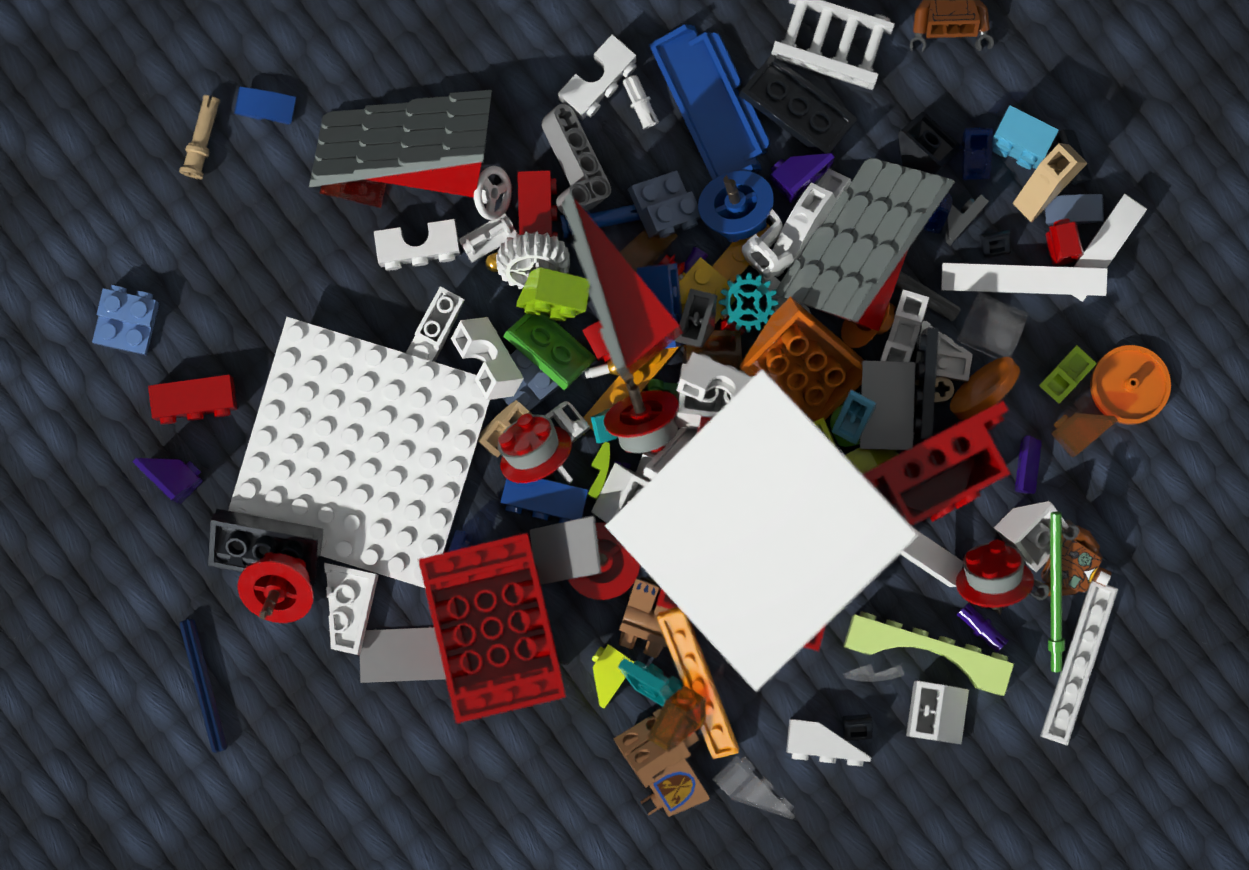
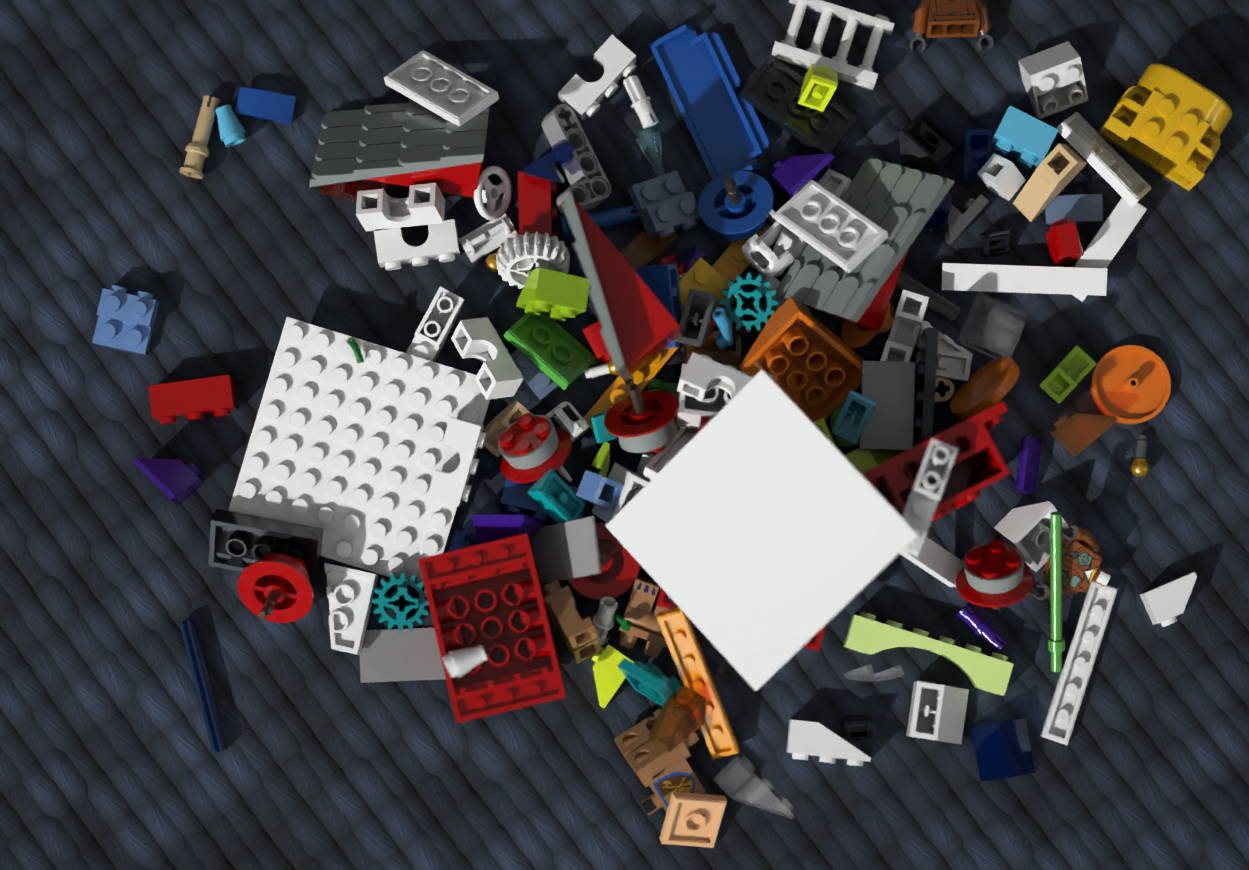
(230, 128): none -> medium azure cone
(357, 351): none -> green leg
(381, 211): none -> white arch
(388, 601): none -> teal gear
(441, 88): none -> white tile
(464, 660): none -> white cone
(466, 439): none -> white arch
(497, 527): none -> dark purple slope
(545, 165): none -> clear blue slope
(556, 498): none -> teal slope
(576, 633): none -> medium nougat hips
(599, 490): none -> medium blue brick
(604, 619): none -> white axle
(625, 624): none -> green hinge
(651, 147): none -> clear light blue cone
(693, 819): none -> light nougat tile
(725, 327): none -> dark azure arm
(818, 87): none -> neon yellow slope
(831, 226): none -> white tile
(927, 491): none -> white slope
(1001, 176): none -> white brick
(1002, 749): none -> clear blue slope
(1054, 79): none -> white slope
(1104, 158): none -> white tile
(1140, 465): none -> piece
(1168, 599): none -> white slope
(1169, 124): none -> yellow brick

